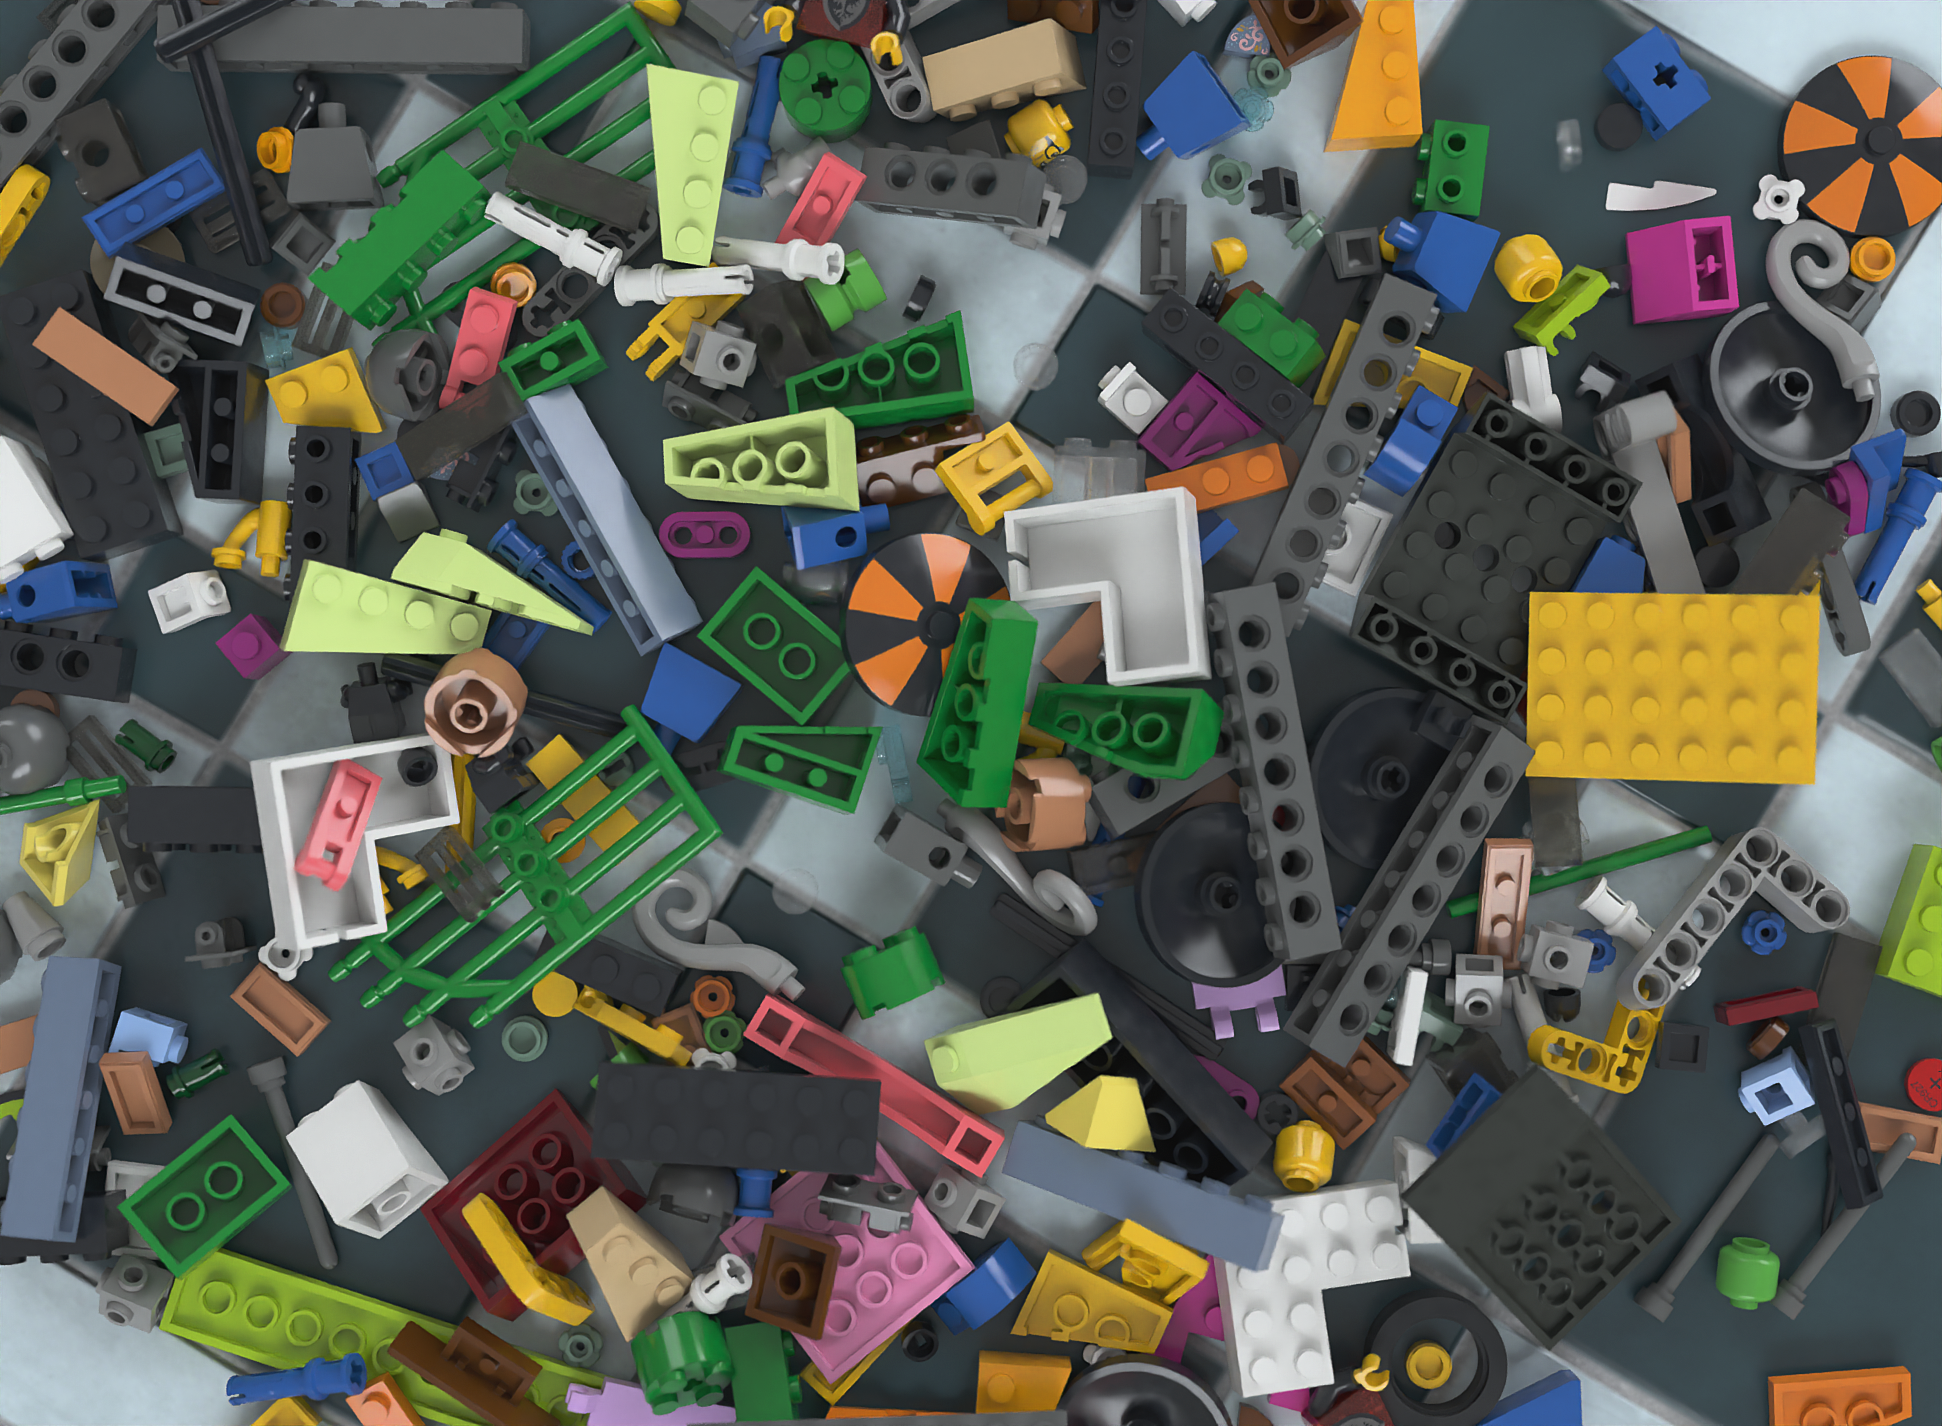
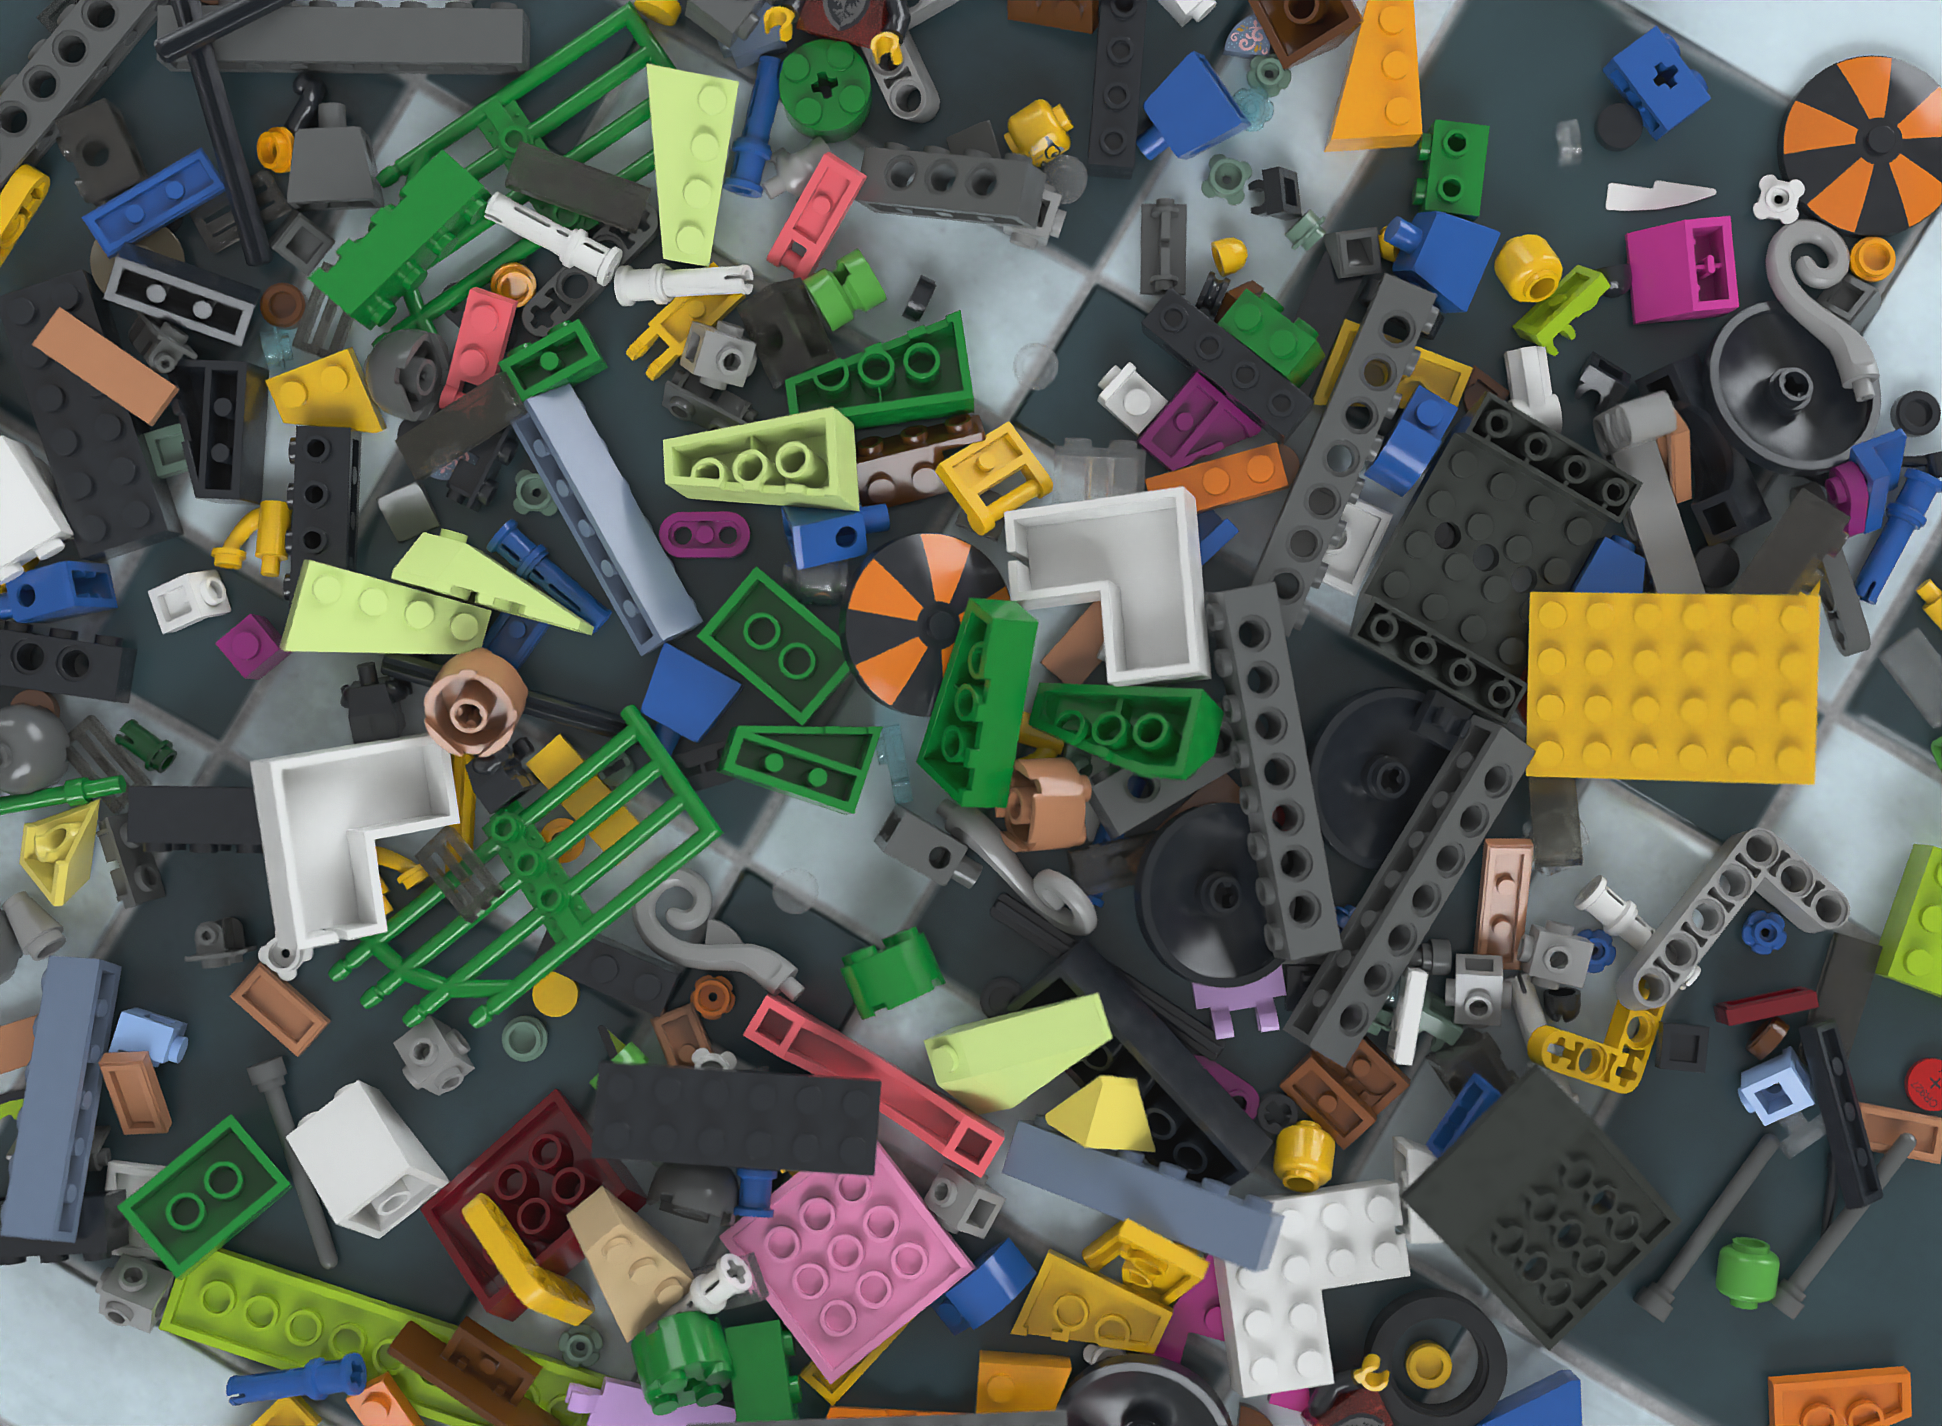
(198, 1073): dark green pin -> none
(339, 823): coral plate -> none
(384, 470): blue plate -> none
(414, 772): black hinge -> none
(567, 562): blue axle -> none
(629, 1024): yellow hinge -> none
(716, 1041): bright green plate -> none
(794, 1279): reddish brown slope -> none
(795, 258): white pin -> none
(847, 1196): dark grey hinge -> none
(911, 1346): black hinge -> none
(1004, 70): tan wedge -> none
(1598, 866): green bar -> none

